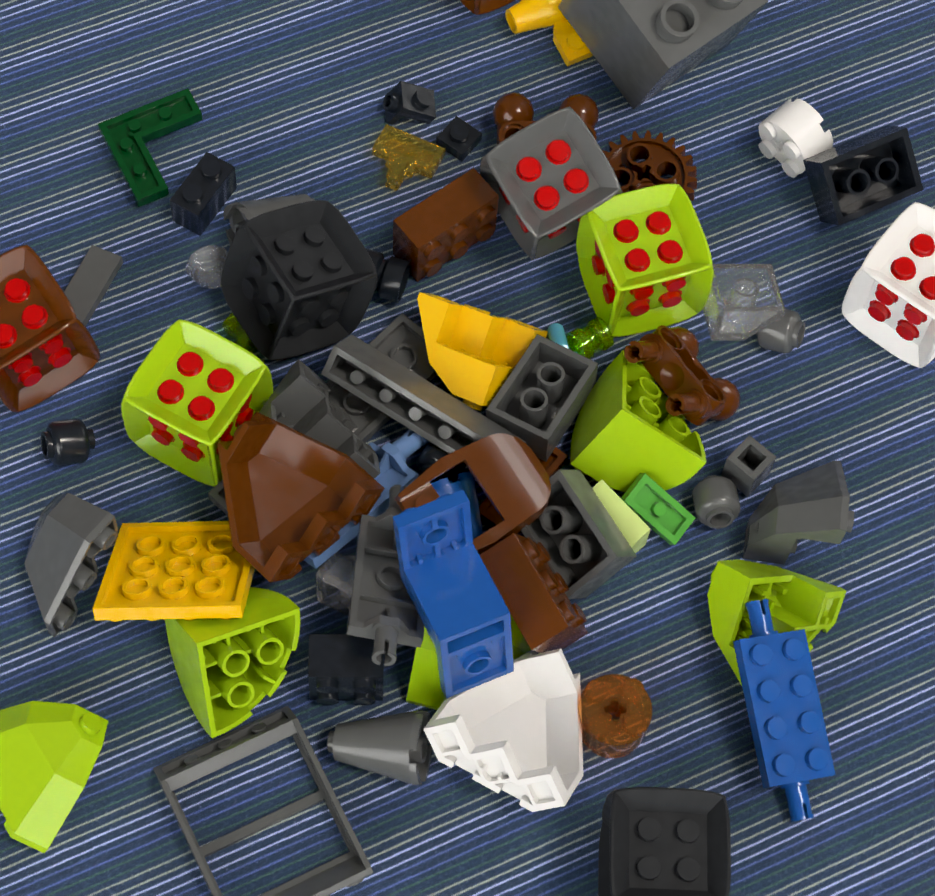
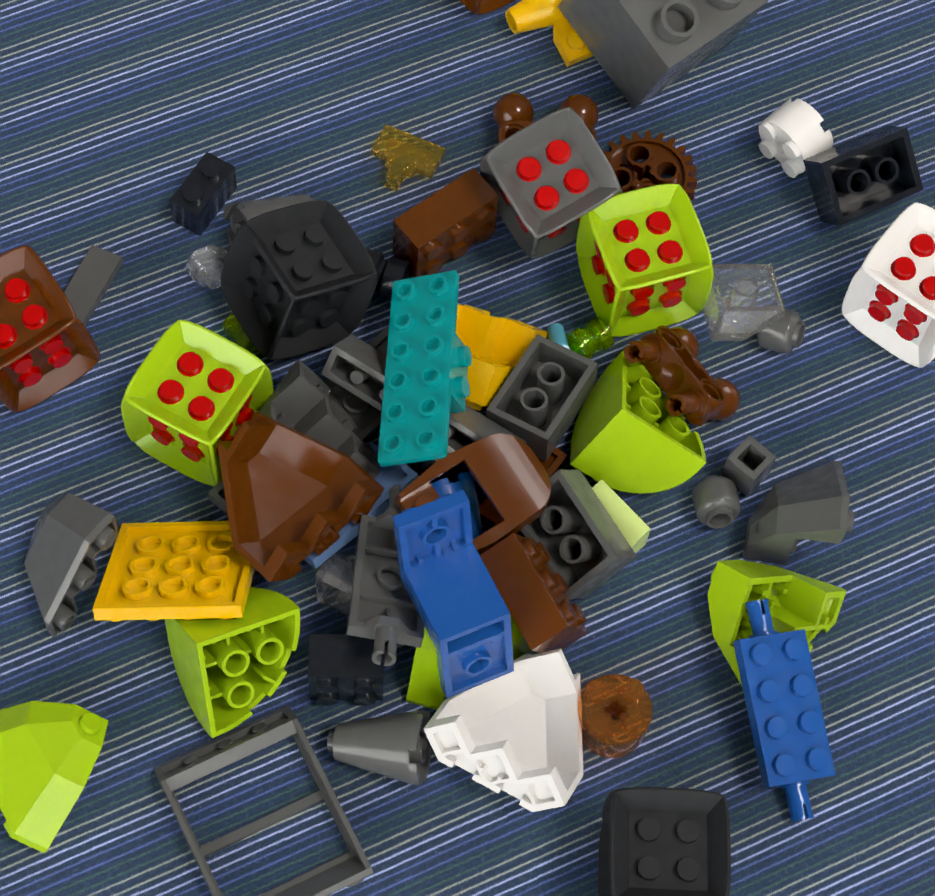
(67, 442): black head -> none
(130, 131): dark green plate -> none
(410, 102): black bracket -> none
(422, 370): none -> teal bracket
(459, 138): black plate -> none
(658, 509): bright green plate -> none

